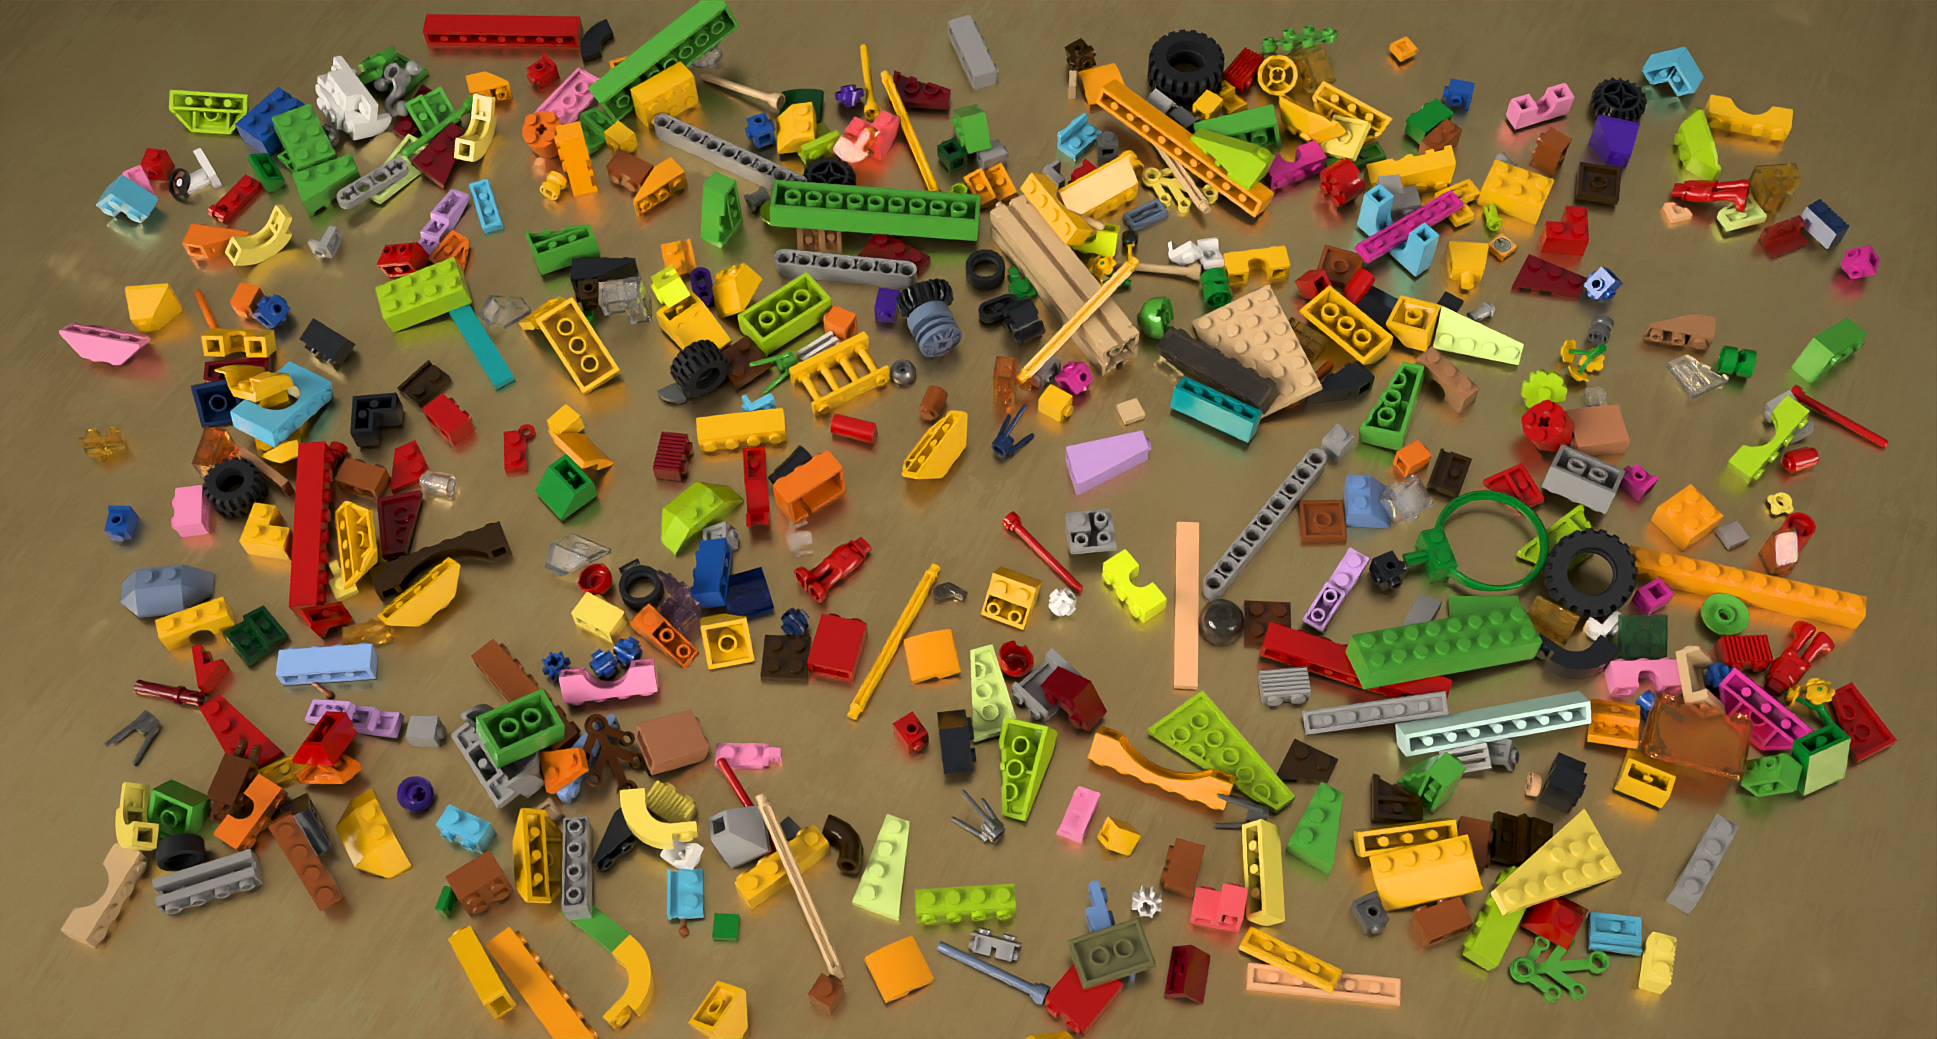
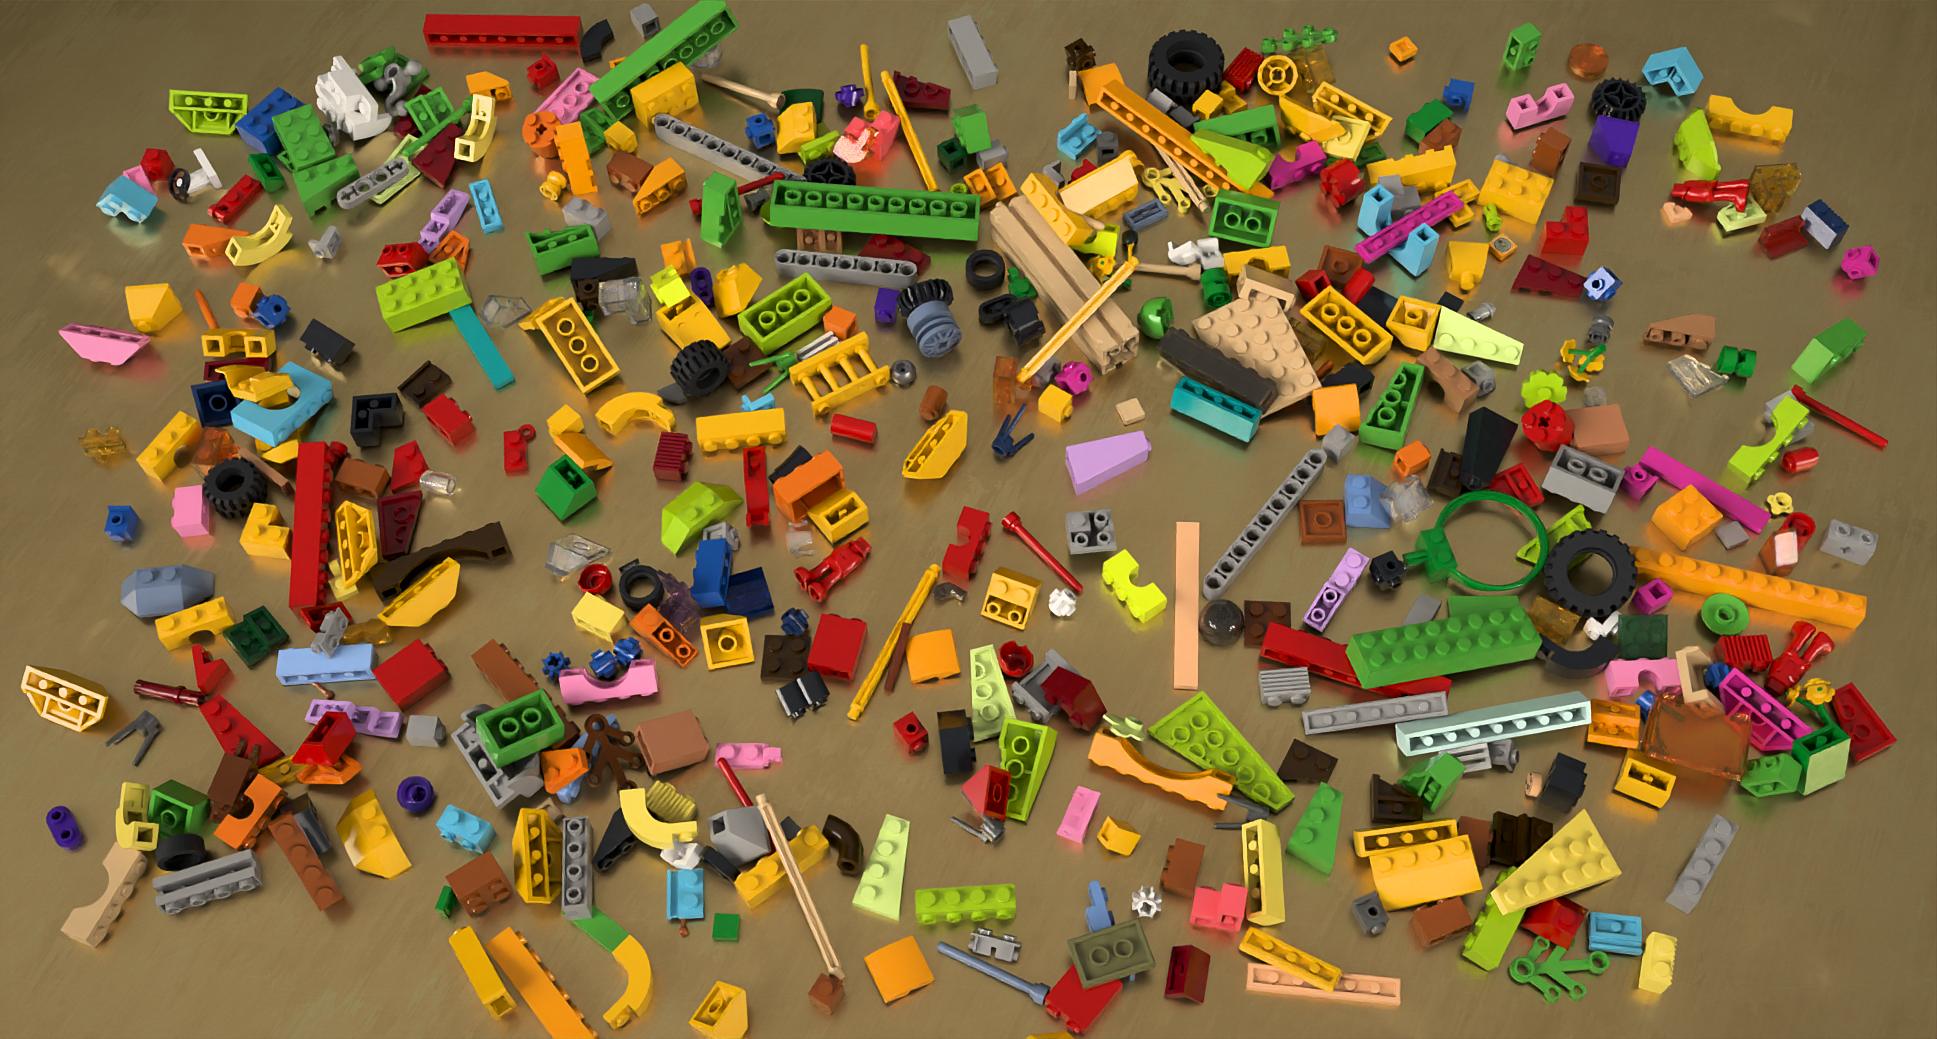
(64, 825): none -> dark purple plate
(65, 697): none -> yellow wedge
(159, 456): none -> yellow arch
(334, 626): none -> light grey hinge
(411, 674): none -> red brick
(582, 213): none -> light grey brick
(634, 406): none -> yellow arch
(645, 20): none -> light grey brick
(696, 205): none -> red piece
(719, 864): none -> black beam
(802, 693): none -> black brick
(839, 514): none -> yellow slope
(897, 657): none -> copper bar
(961, 560): none -> red arch
(989, 791): none -> red slope
(1126, 727): none -> yellowish green plate
(1244, 218): none -> bright green brick
(1267, 283): none -> tan panel
(1336, 406): none -> light orange slope
(1481, 376): none -> light grey bracket
(1484, 447): none -> black slope
(1522, 46): none -> bright green brick
(1588, 60): none -> clear orange tile
(1720, 497): none -> dark pink tile
(1848, 542): none -> light grey brick

